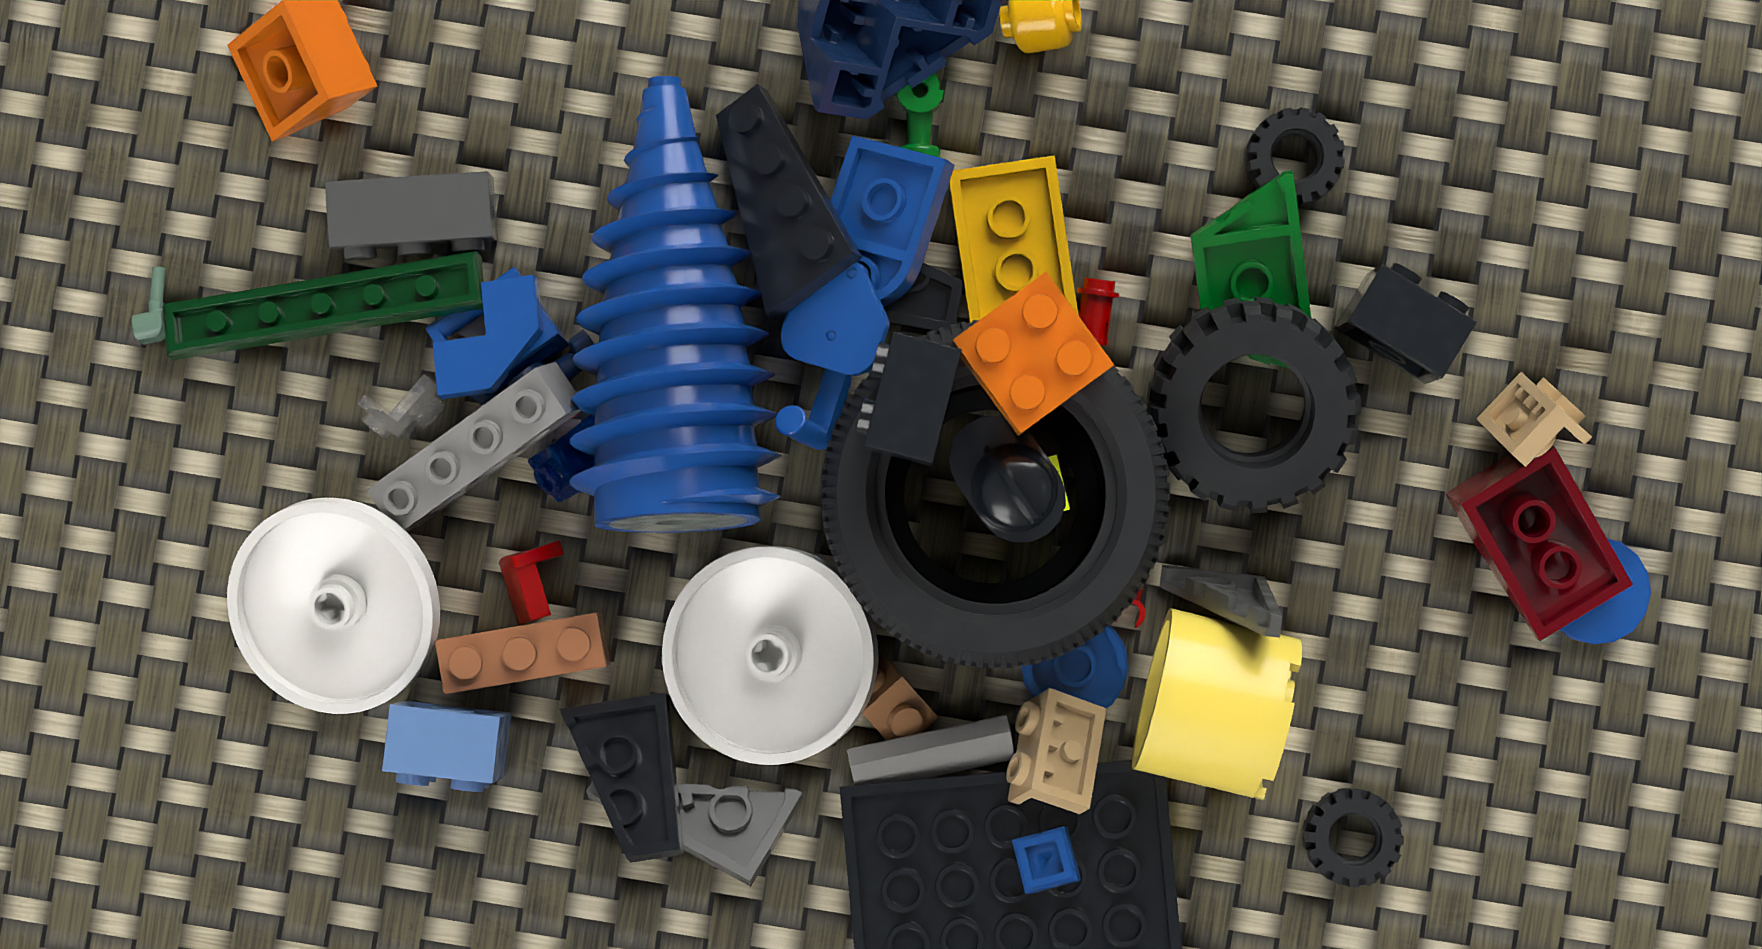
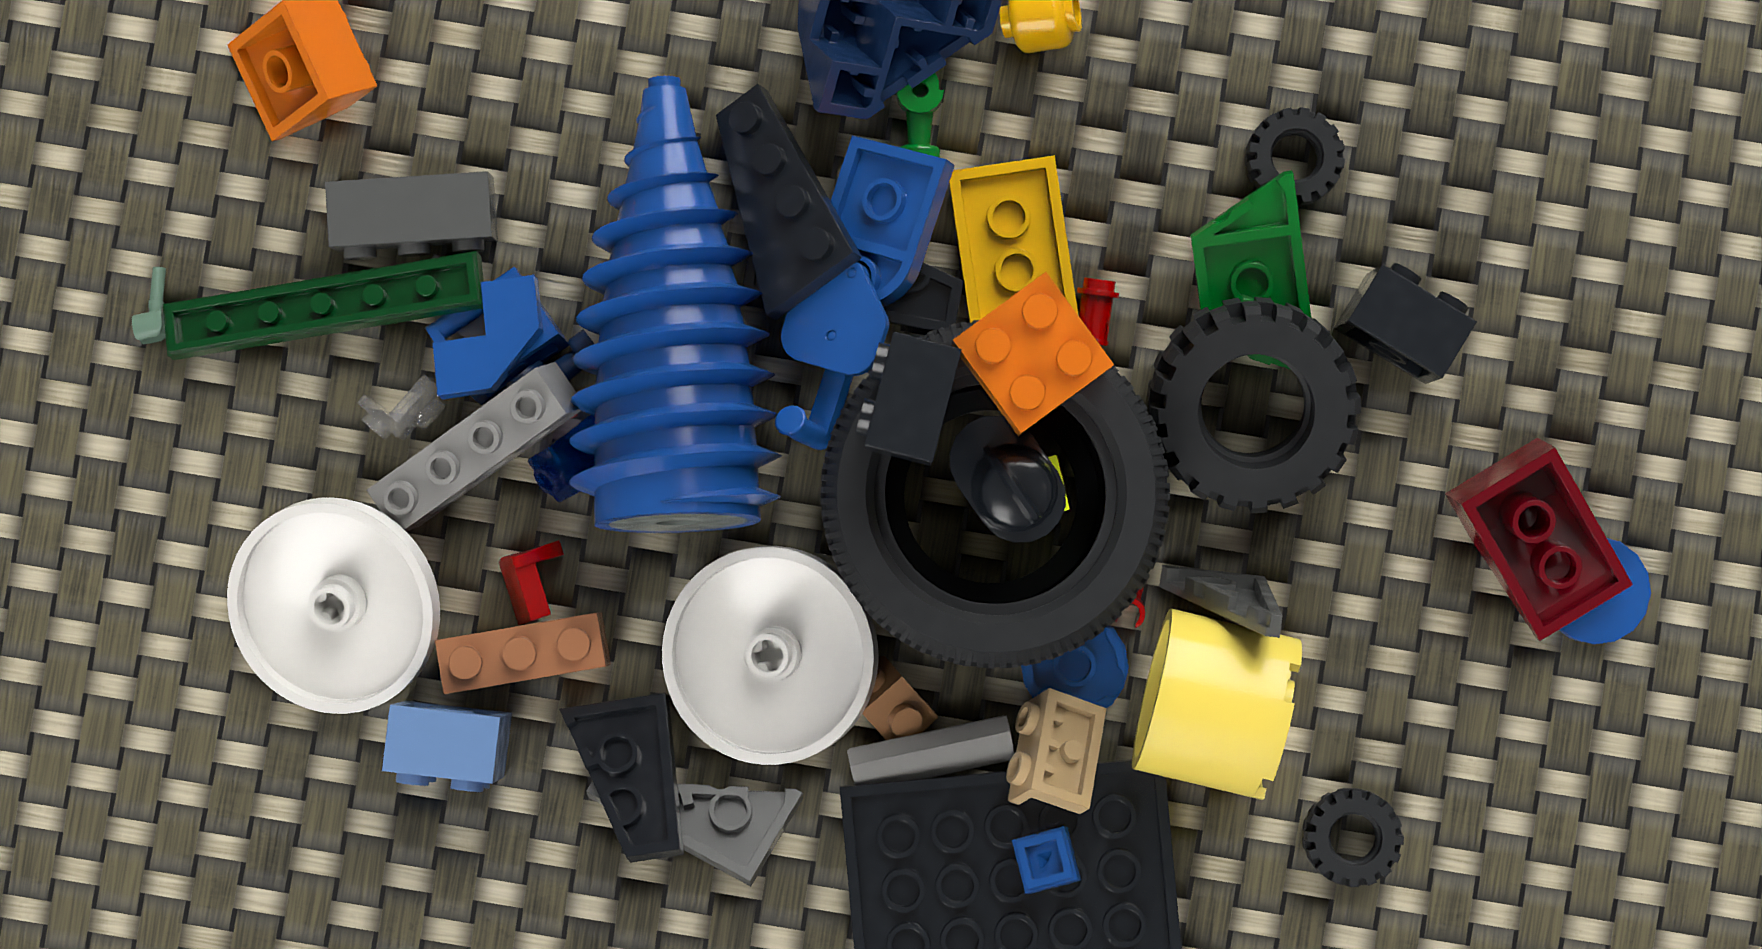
(1529, 418): tan bracket -> none

